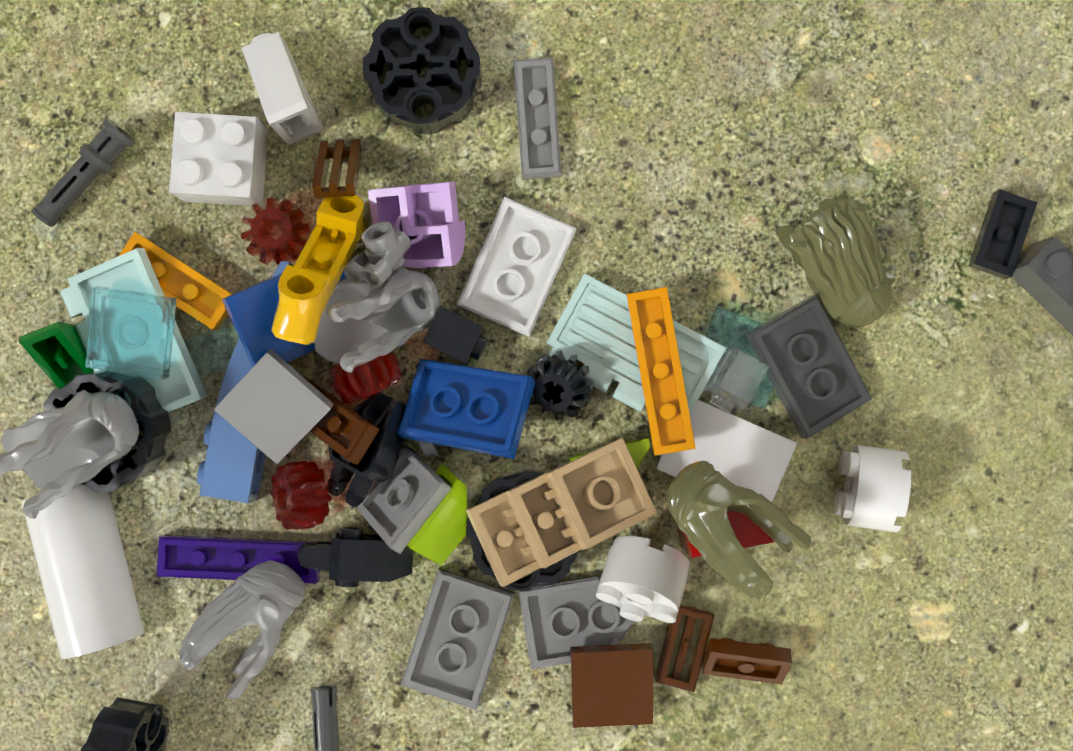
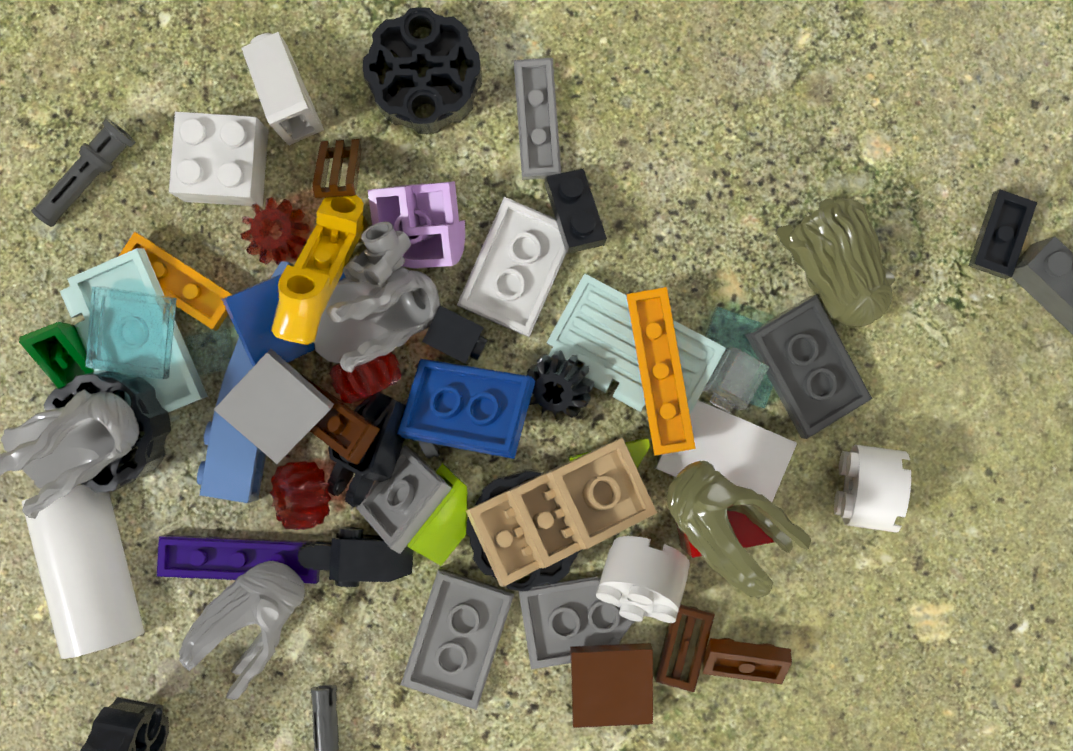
(575, 211): none -> black plate

